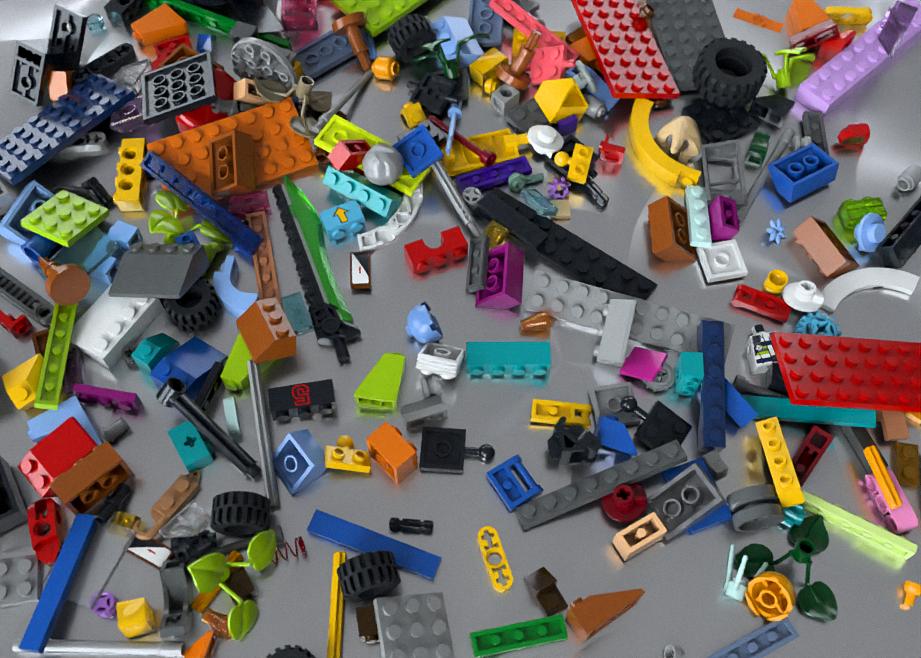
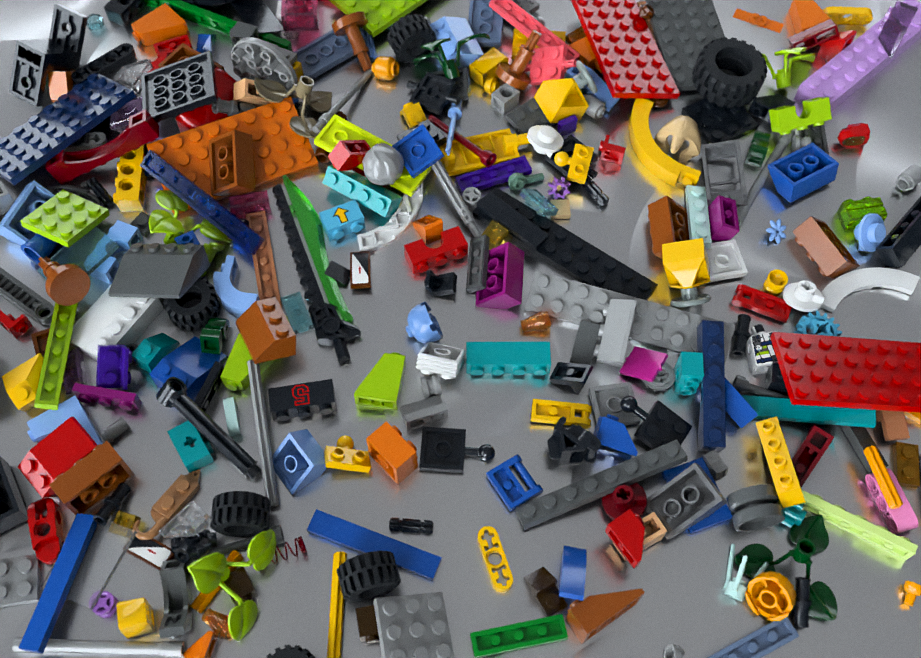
(68, 165): none -> dark red arch
(113, 366): none -> dark purple bracket
(142, 224): none -> dark grey plate
(213, 334): none -> dark green leg
(338, 272): none -> black sticker
(429, 228): none -> orange slope
(440, 284): none -> black bracket
(571, 374): none -> black slope
(573, 573): none -> blue slope
(585, 343): none -> dark grey slope
(628, 536): none -> red slope
(685, 269): none -> yellow piece
(741, 335): none -> black pin
(803, 601): none -> black pin
(814, 112): none -> lime arch

